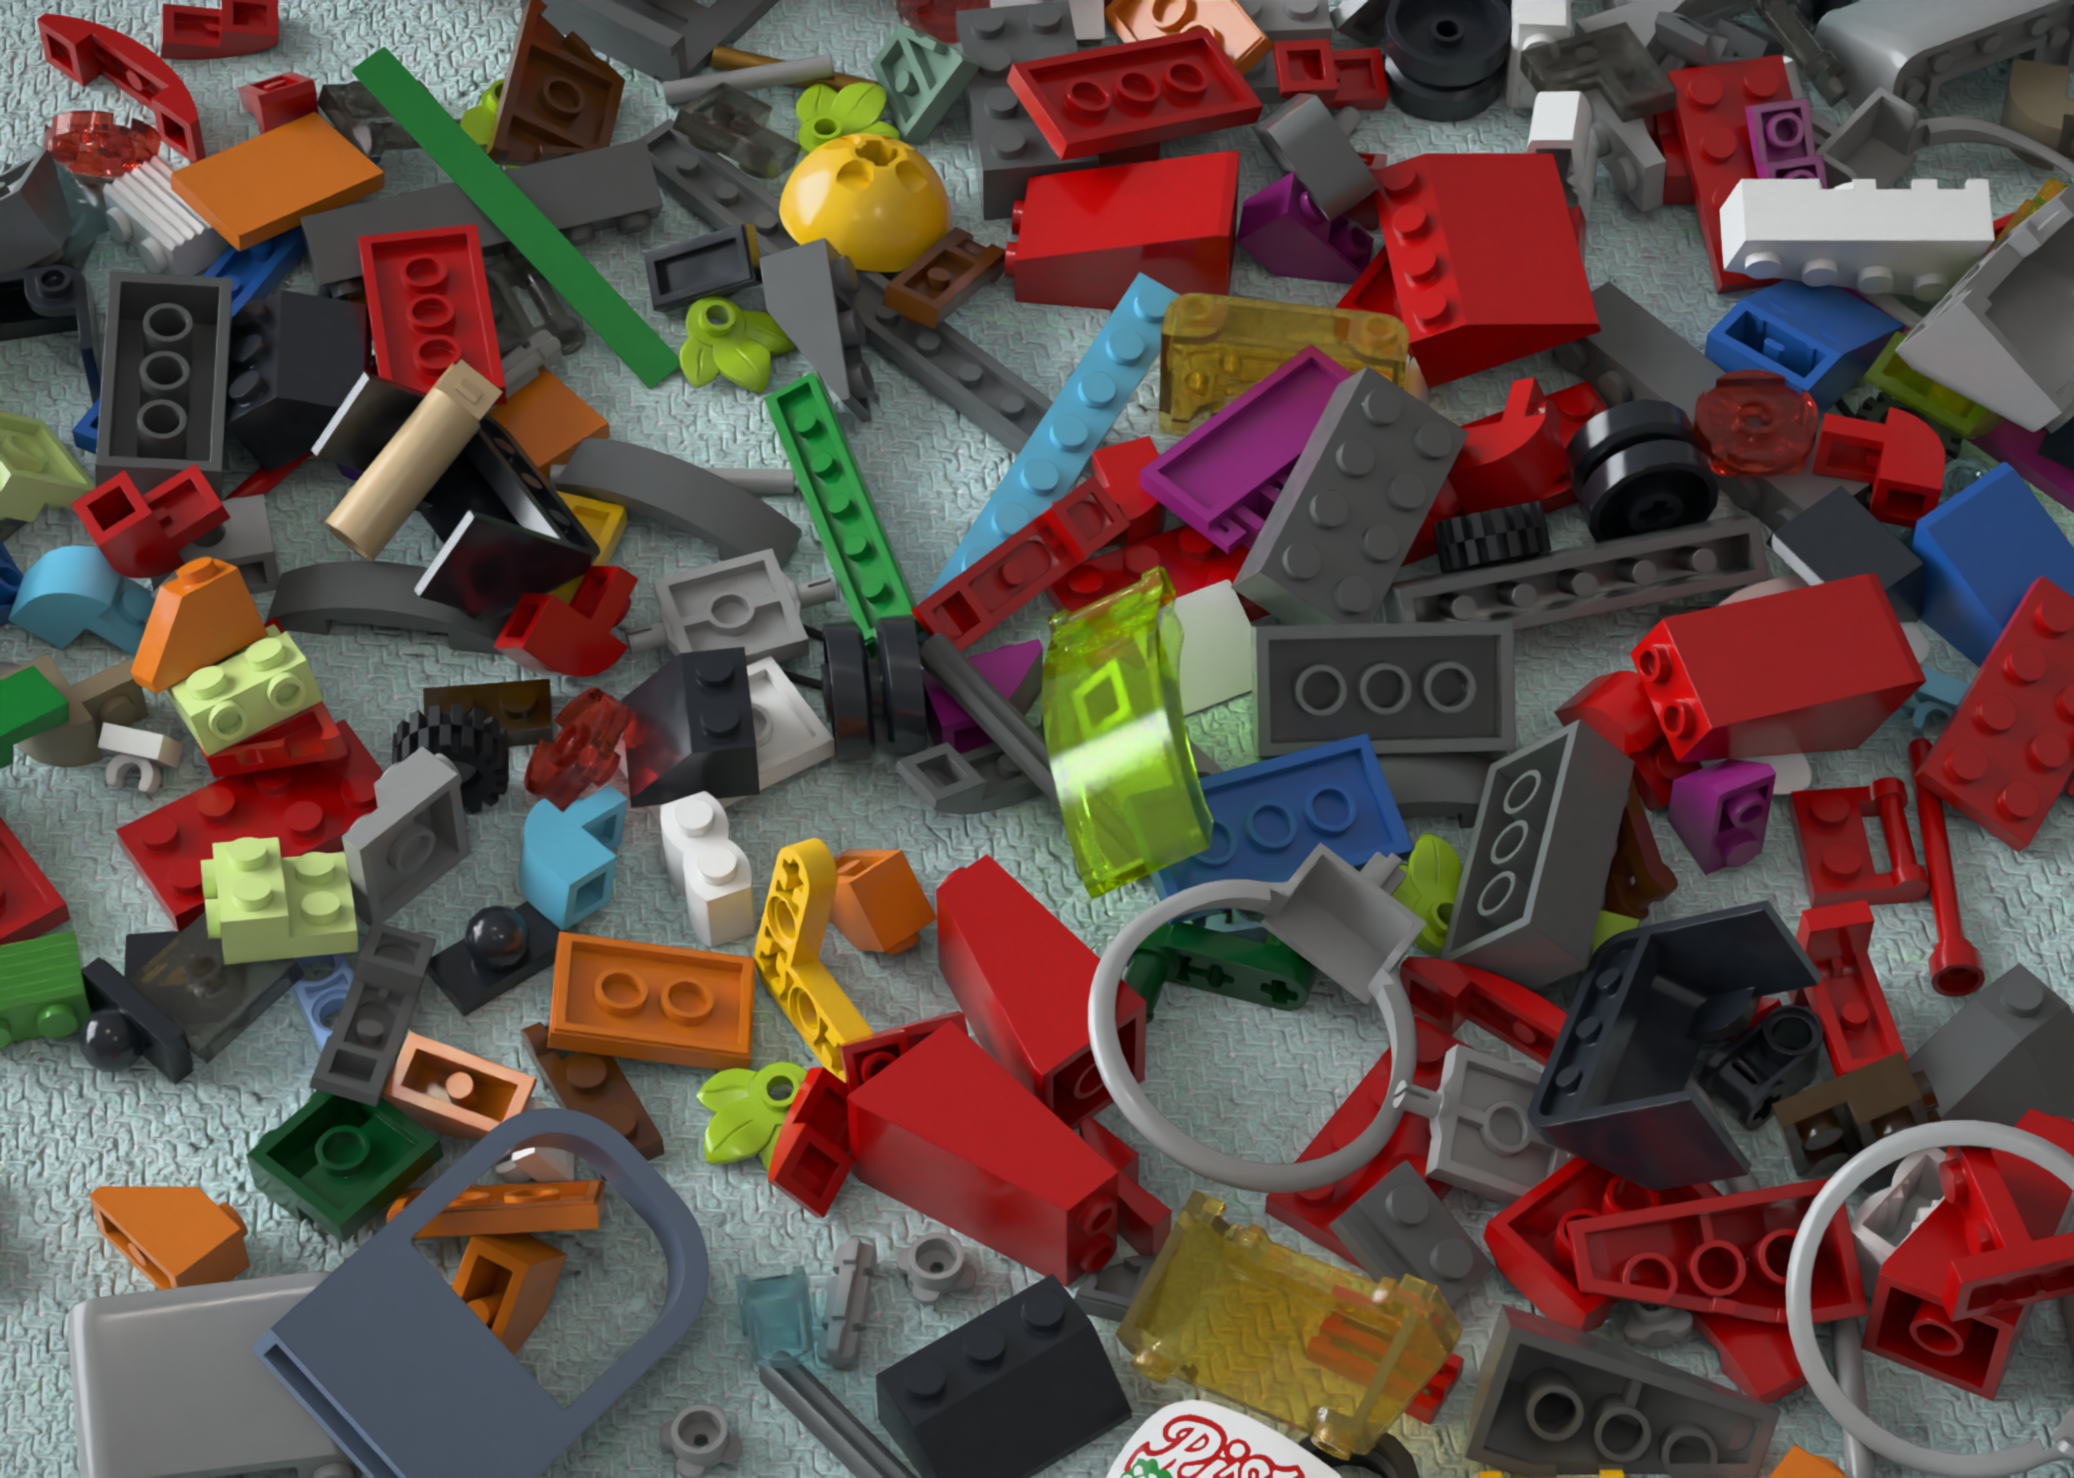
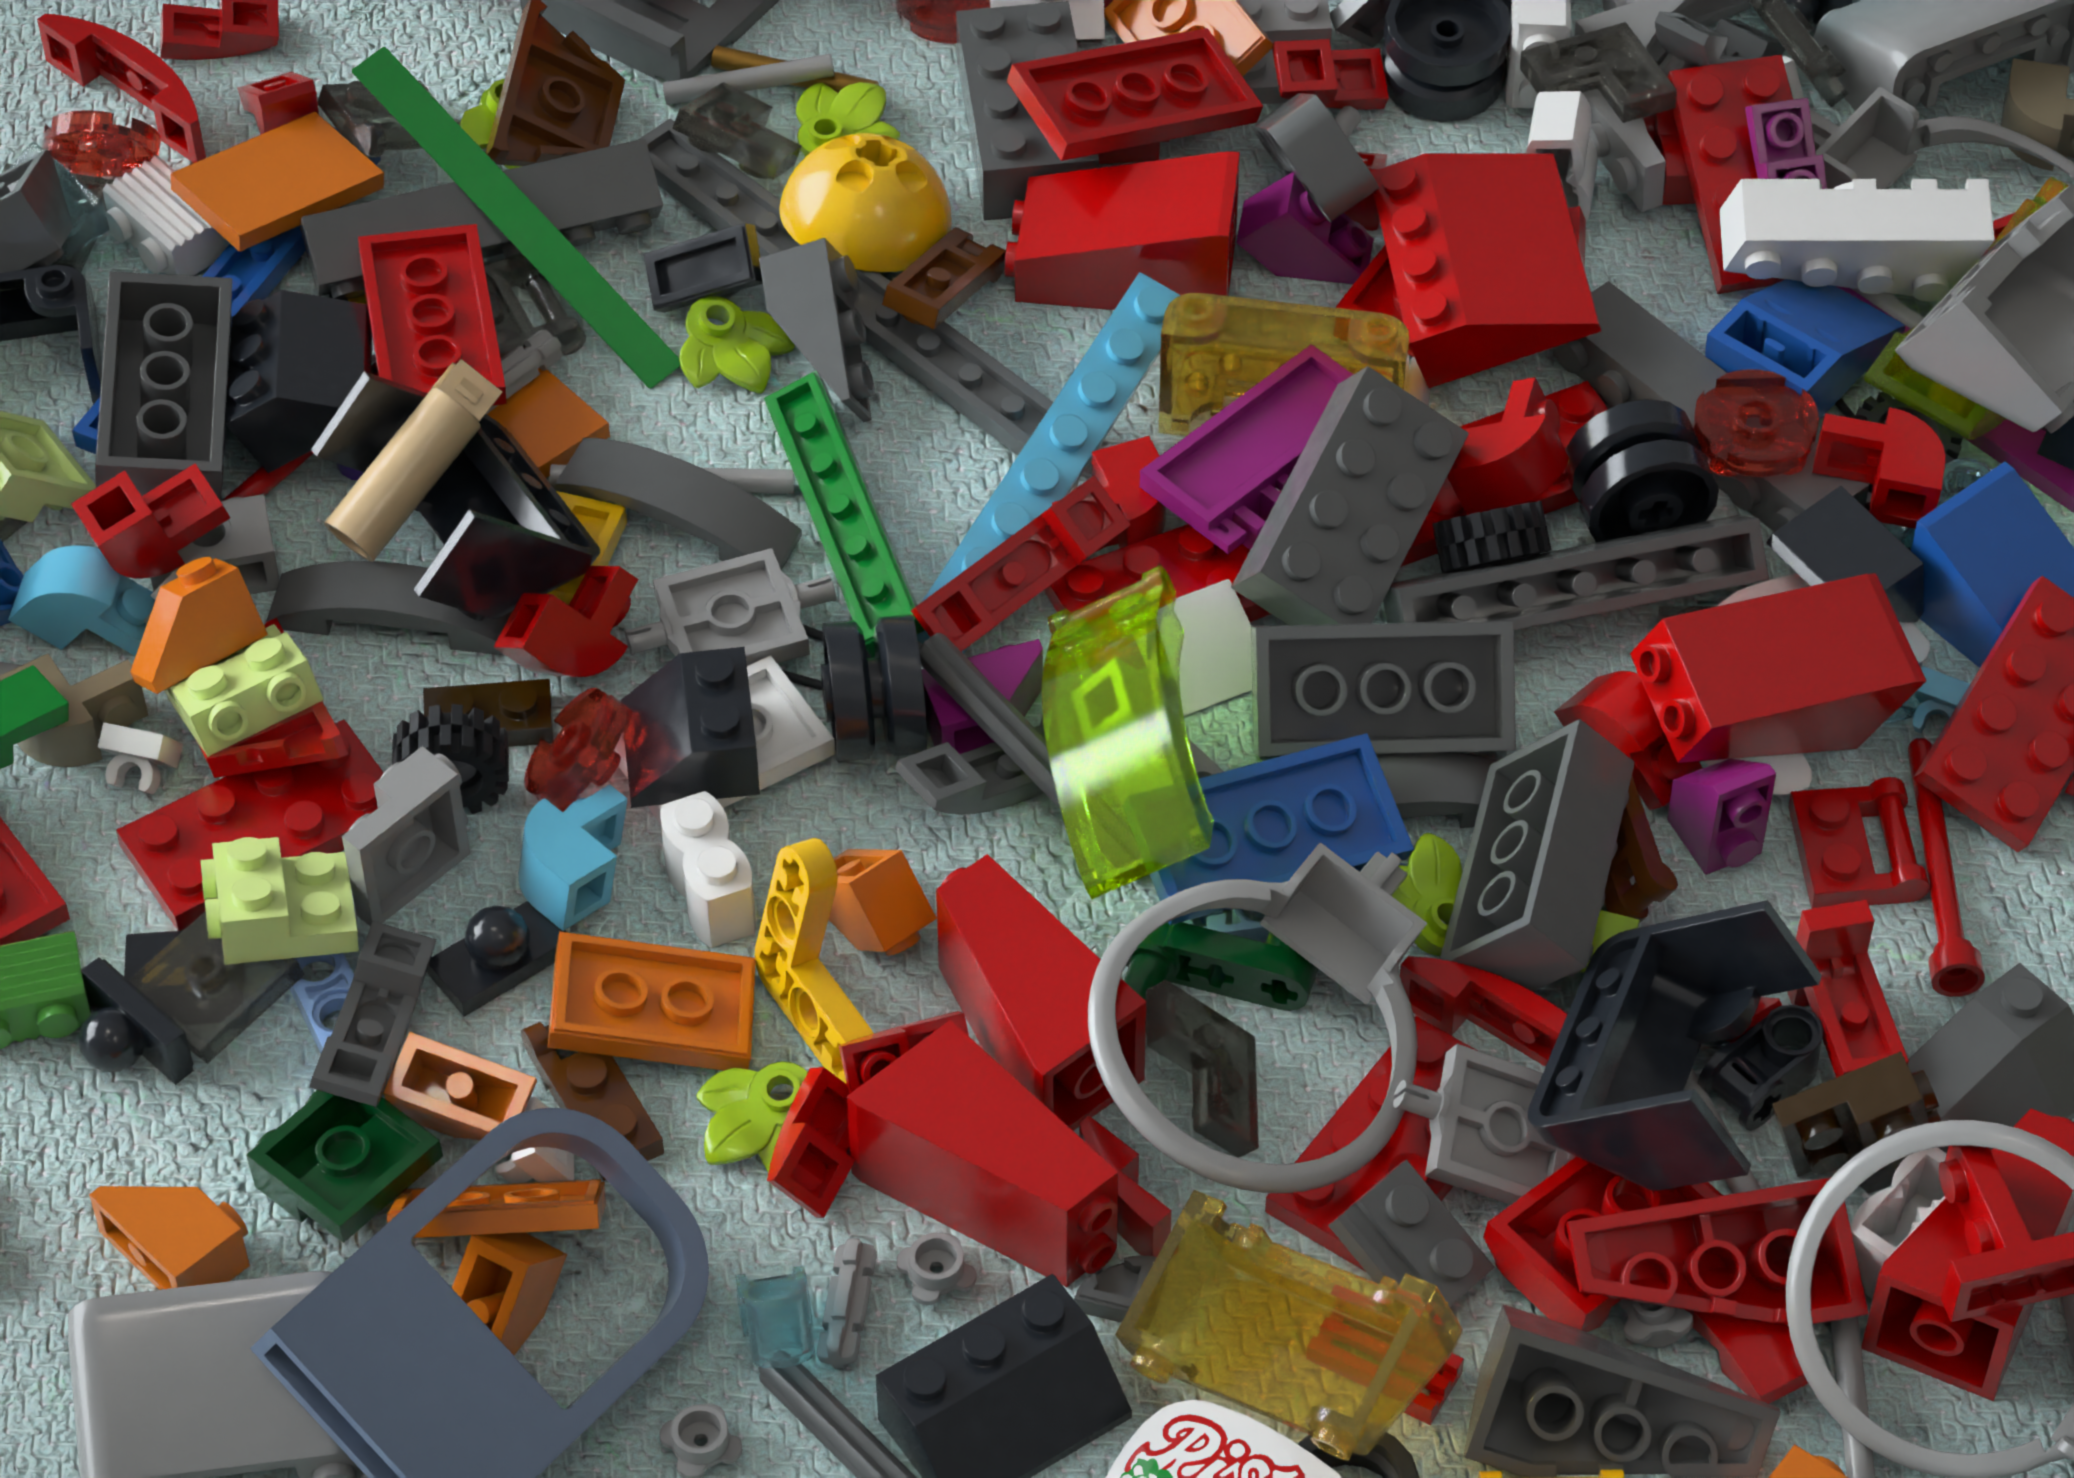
(921, 79): sand green wing -> none
(1220, 1062): none -> clear smoke plate

